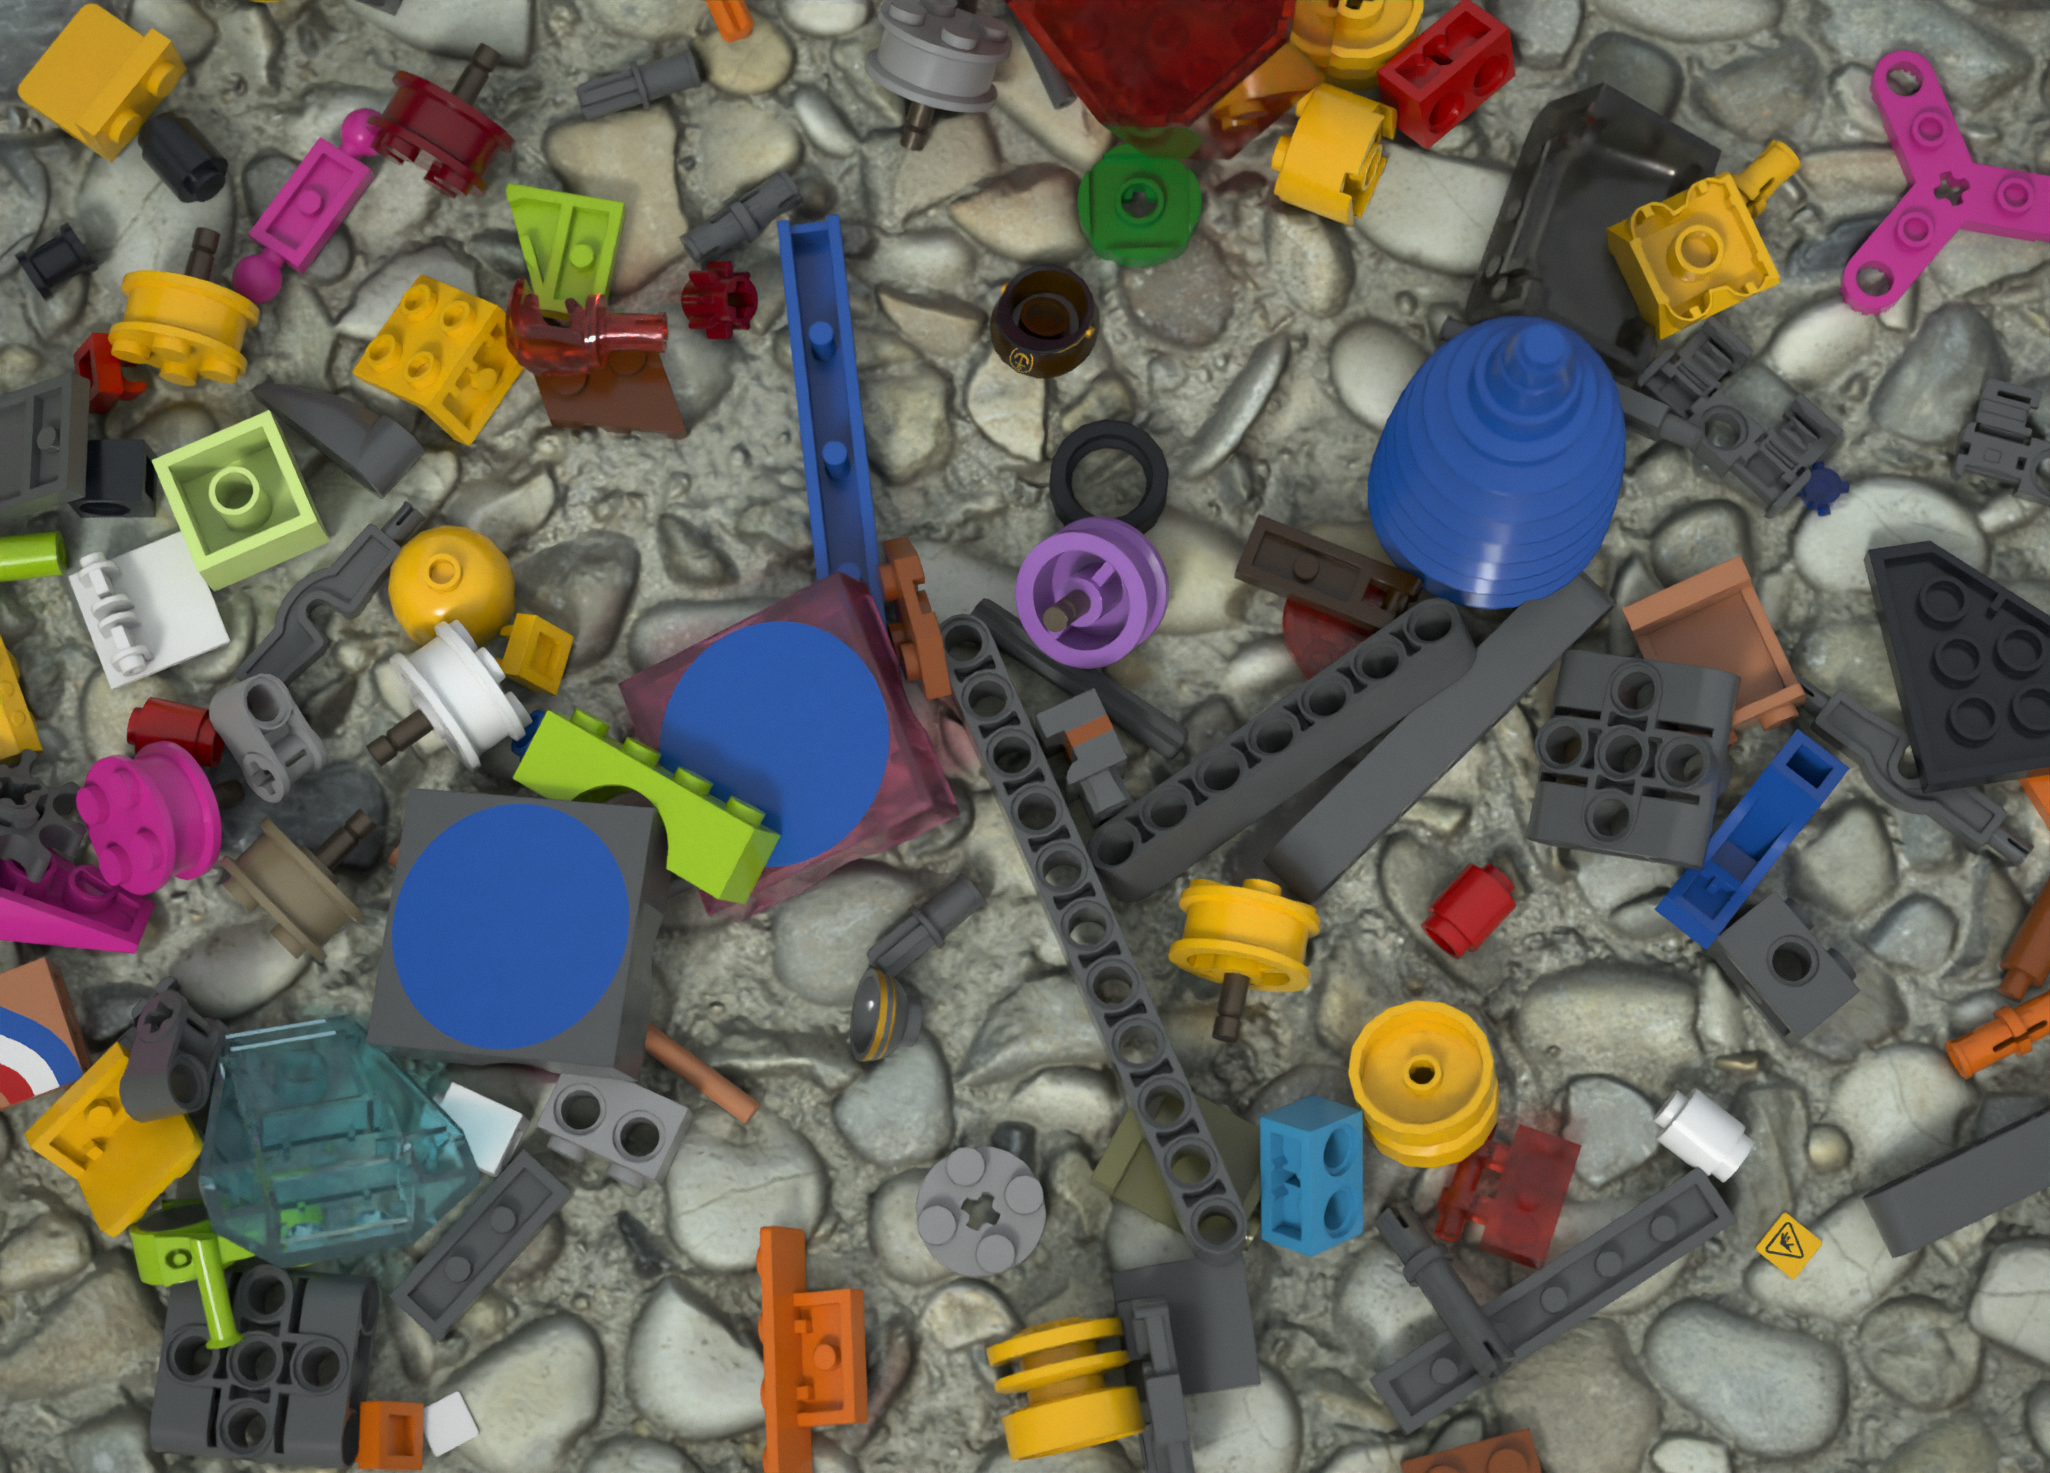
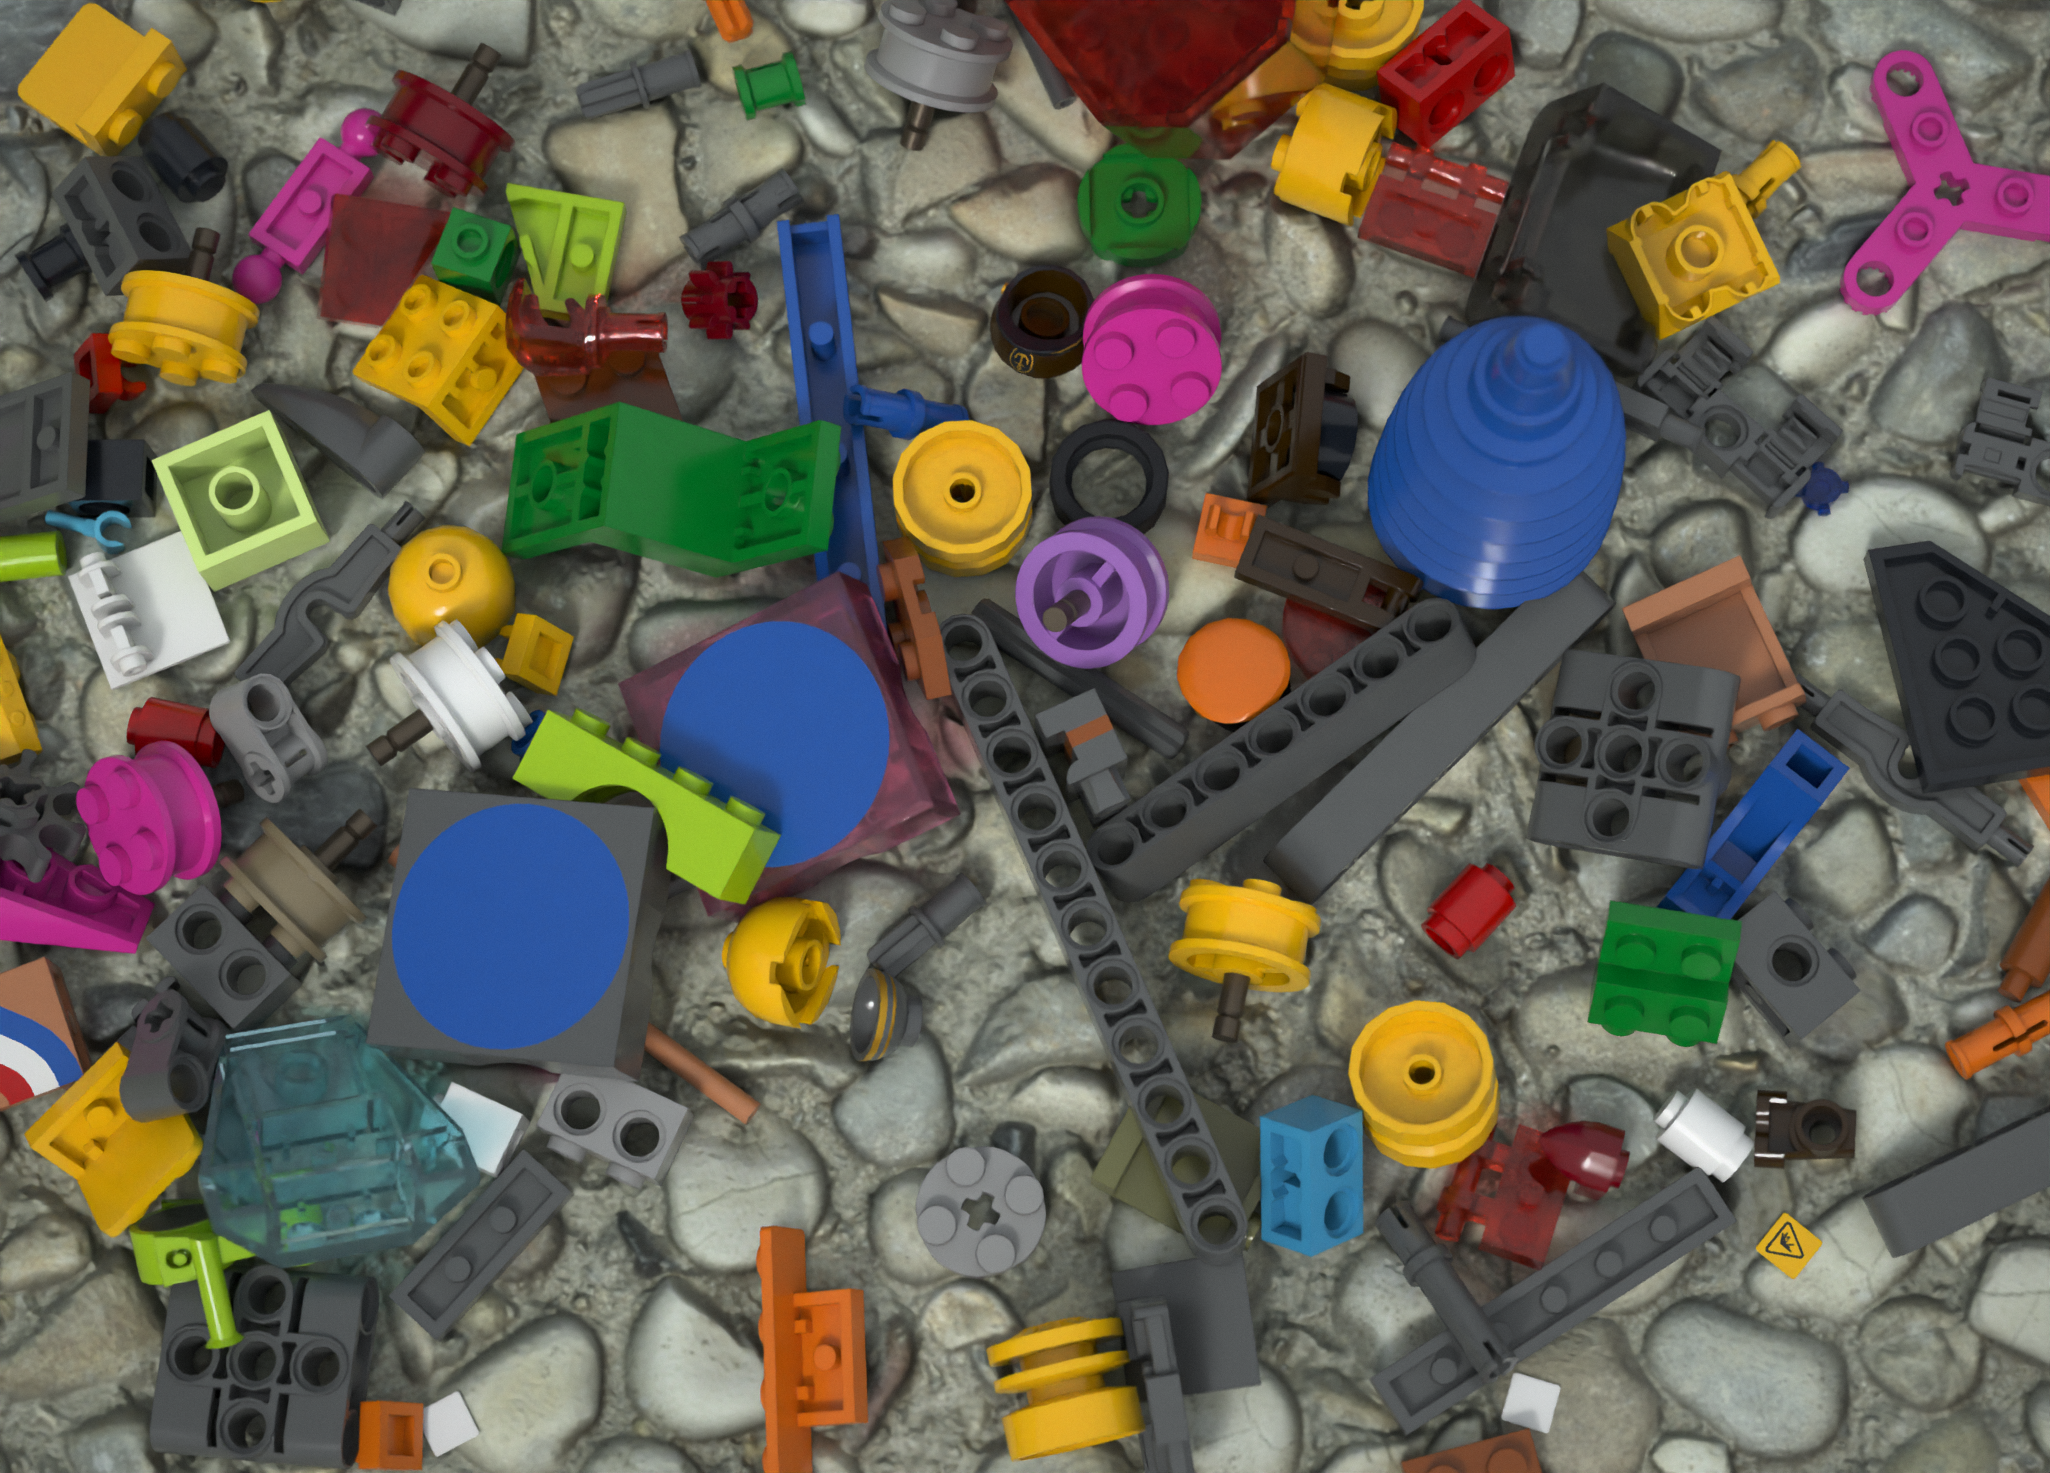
(91, 527): none -> medium azure hand
(120, 219): none -> dark grey brick
(216, 969): none -> dark grey brick
(373, 257): none -> clear red wing
(476, 255): none -> green brick
(672, 490): none -> green bracket
(769, 85): none -> green bush
(781, 959): none -> yellow cylinder
(901, 413): none -> blue pin
(969, 463): none -> yellow wheel
(1151, 349): none -> dark pink wheel
(1225, 529): none -> orange tile
(1233, 671): none -> orange piece
(1302, 434): none -> dark brown piece
(1427, 223): none -> clear red plate
(1530, 1402): none -> white sticker
(1587, 1155): none -> dark red plate
(1663, 973): none -> green plate
(1785, 1129): none -> dark brown plate

